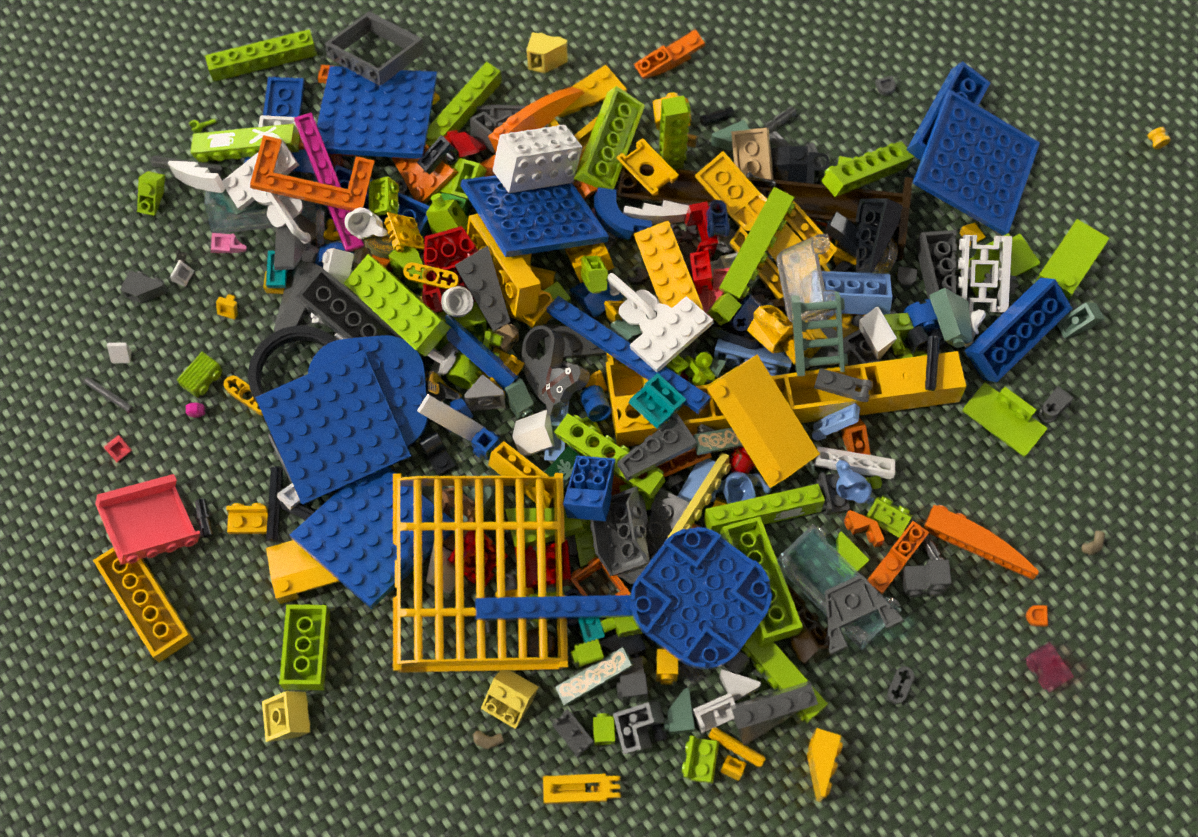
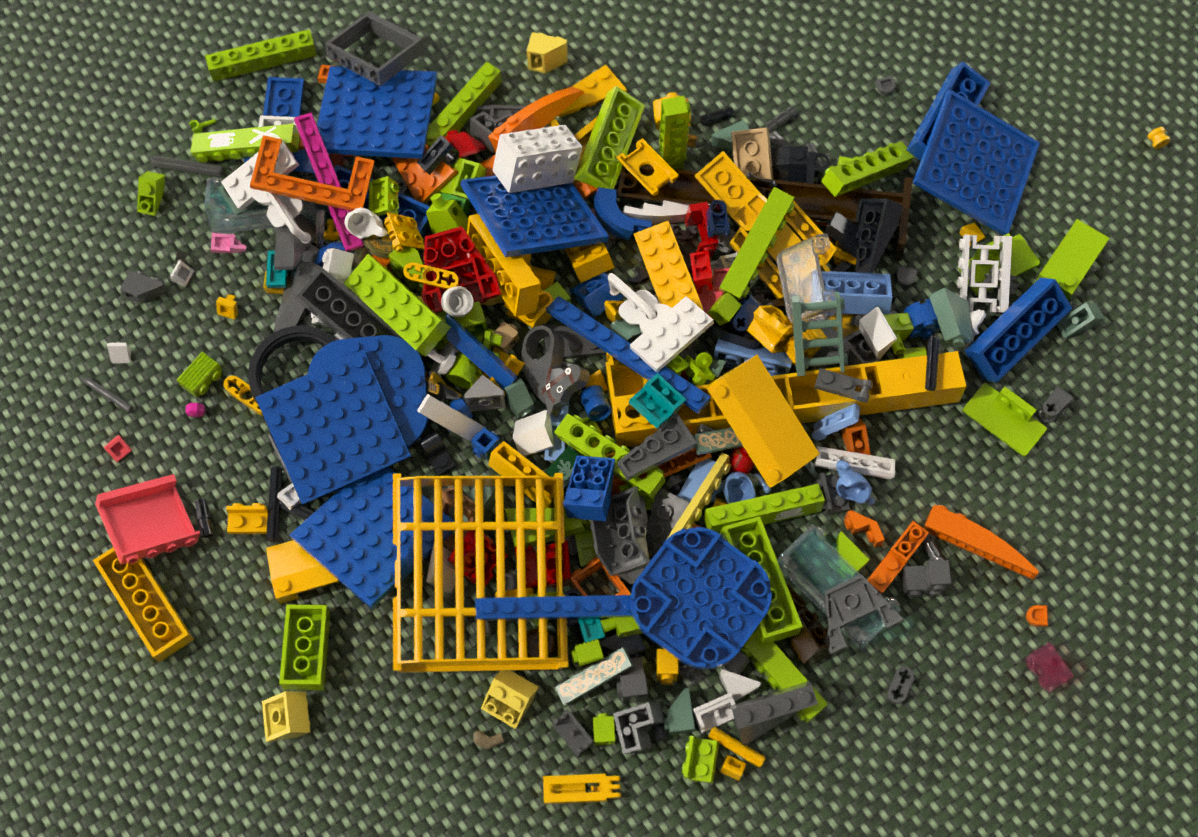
(197, 177): white slope -> none
(484, 286): dark grey wing -> none
(594, 273): lime brick -> none
(669, 57): orange slope -> none
(821, 755): yellow slope -> none
(875, 481): lime hand -> none
(888, 258): clear tile -> none
(889, 516): lime bracket -> none
(918, 340): black plate -> none
(937, 260): dark grey wedge -> none
(1094, 546): dark tan arm -> none

